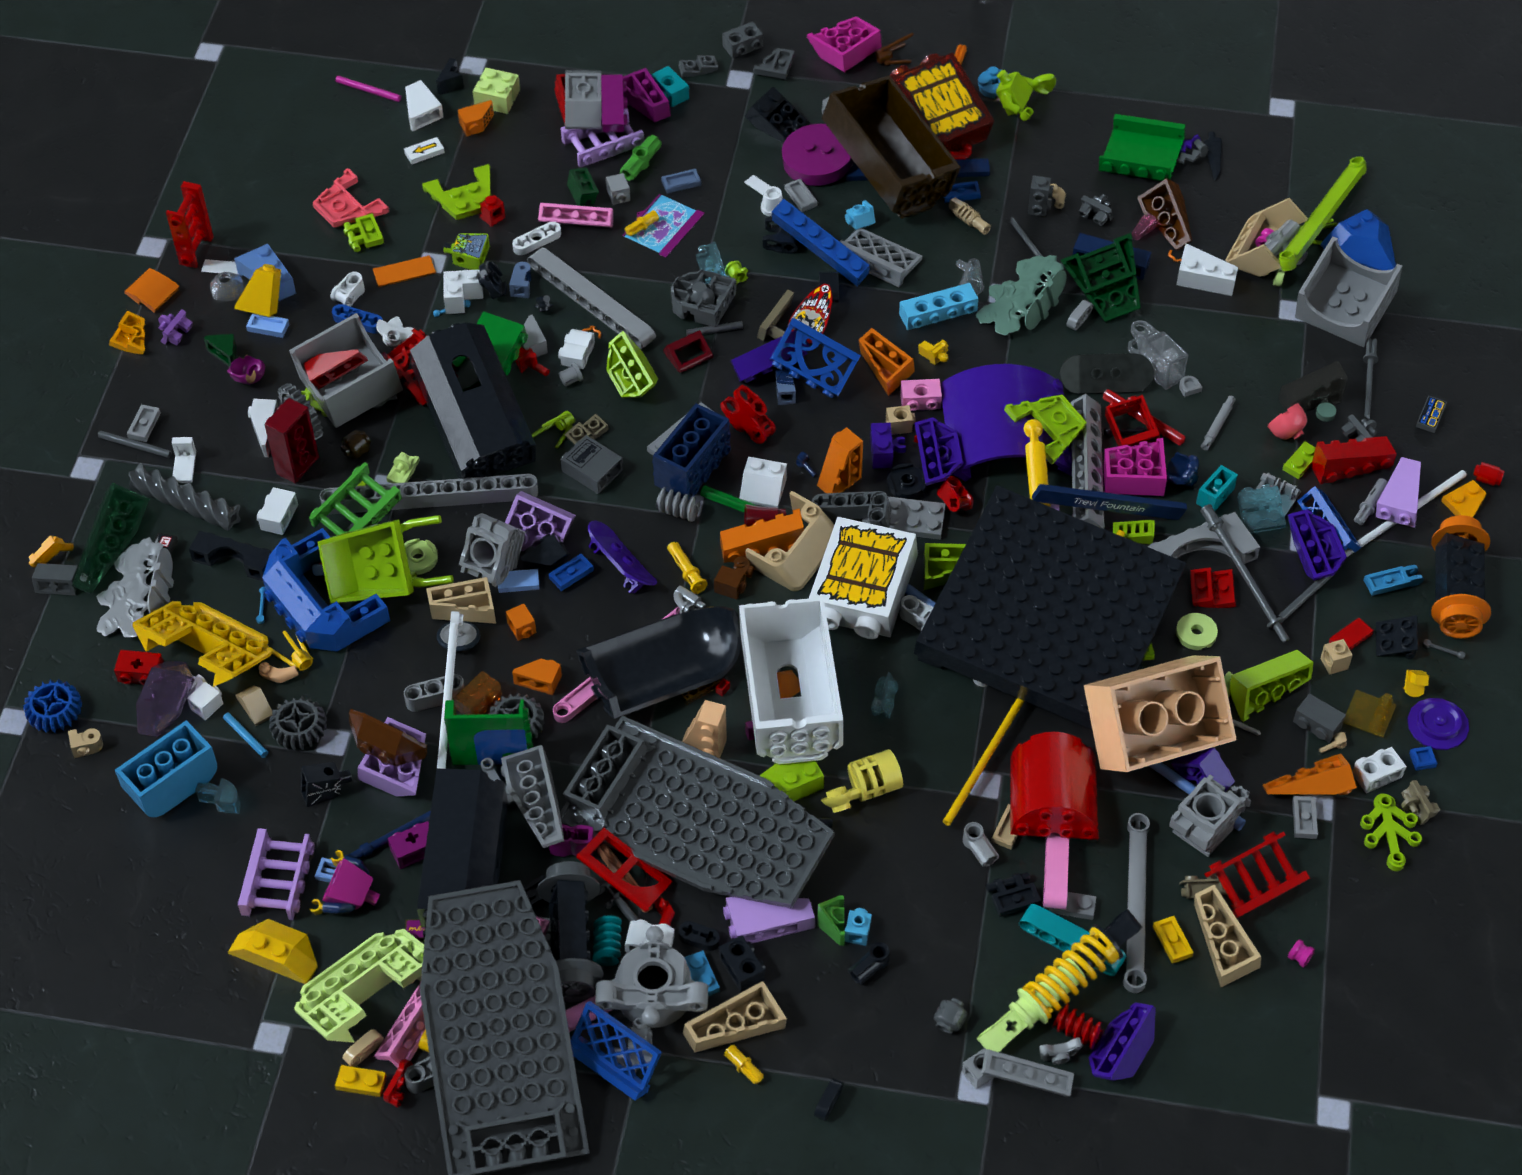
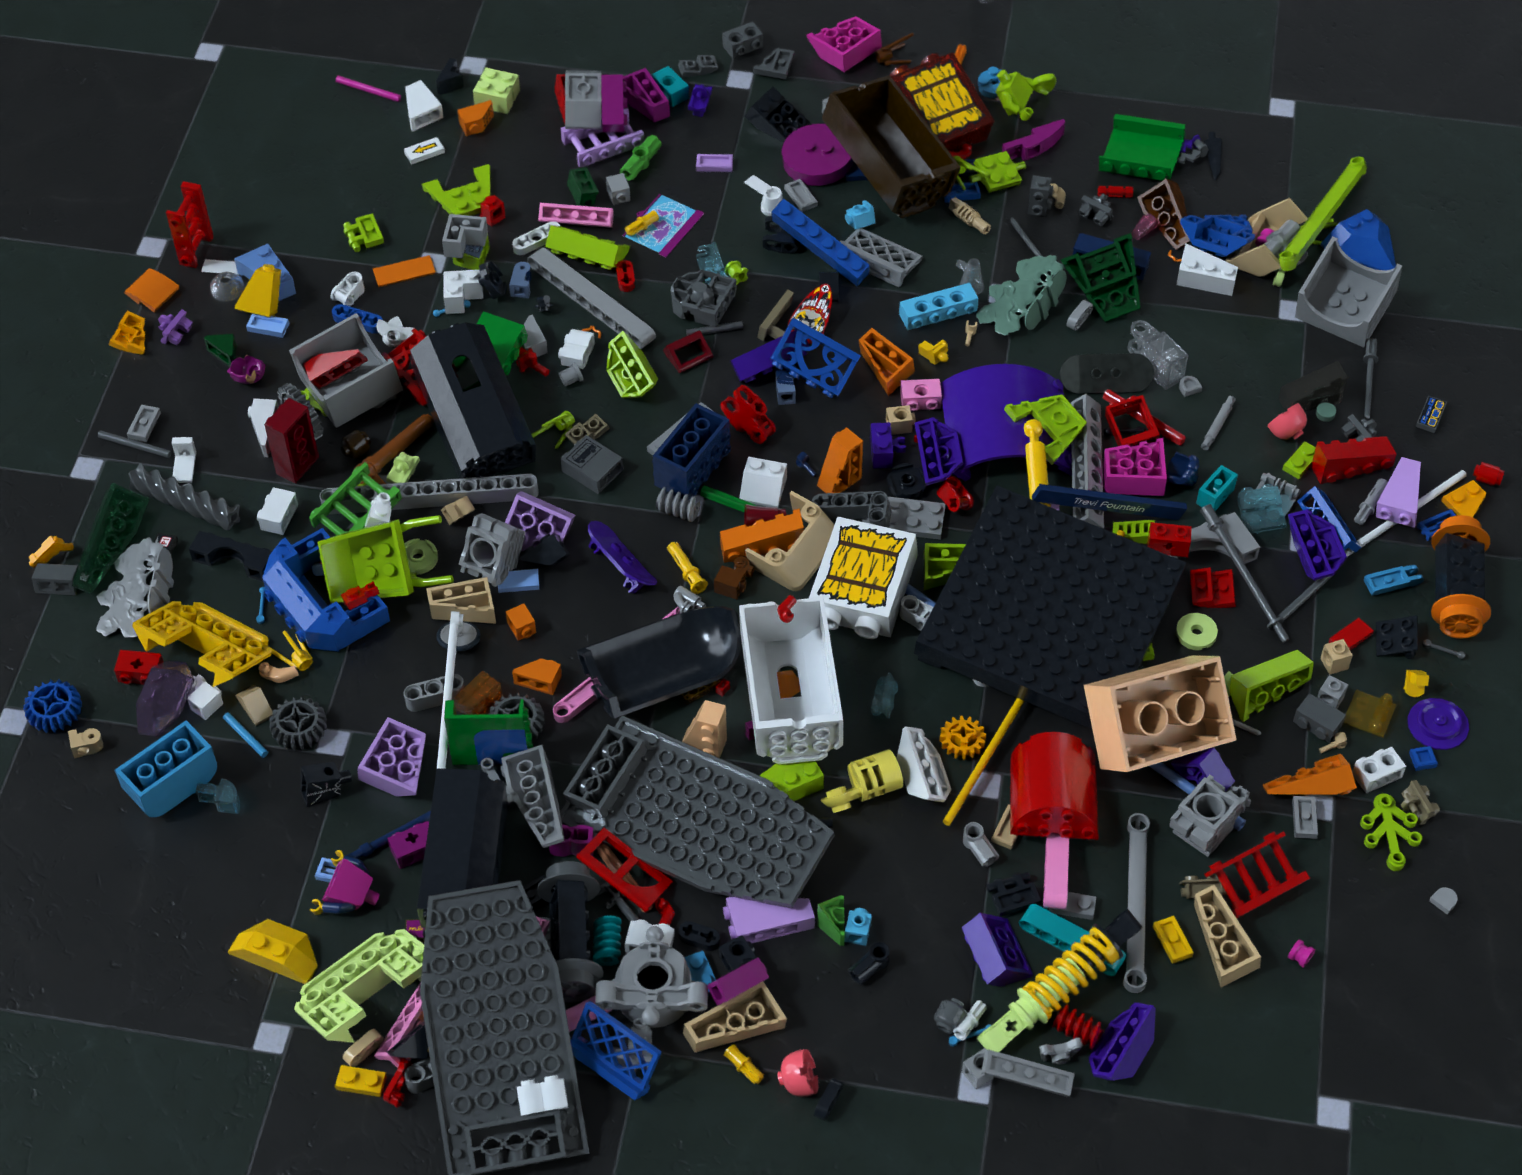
(259, 862): lavender fence -> none
(339, 206): coral wing -> none
(356, 596): none -> red plate
(379, 511): none -> white brick
(384, 740): reddish brown wedge -> none
(396, 446): none -> dark orange cylinder
(412, 1045): none -> black slope
(457, 510): none -> tan leg
(463, 231): none -> light grey brick
(542, 1096): none -> white brick
(571, 572): blue plate -> none
(585, 246): none -> lime wedge
(629, 275): none -> red beam
(681, 181): sand blue tile -> none
(700, 99): none -> dark purple hips
(714, 163): none -> lavender tile
(738, 981): none -> magenta brick
(784, 609): none -> red arm
(798, 1074): none -> coral cylinder
(922, 766): none -> white wedge
(953, 1041): none -> dark azure hinge
(962, 737): none -> light orange gear
(964, 166): none -> lime plant
(970, 330): none -> tan hand
(970, 1021): none -> white axle
(996, 950): none -> dark purple slope
(1001, 171): none -> lime plate
(1039, 141): none -> magenta slope
(1116, 191): none -> red axle
(1170, 539): none -> red brick
(1218, 232): none -> blue wedge
(1332, 691): none -> light grey brick
(1431, 530): none -> blue tile
(1444, 899): none -> light grey tile

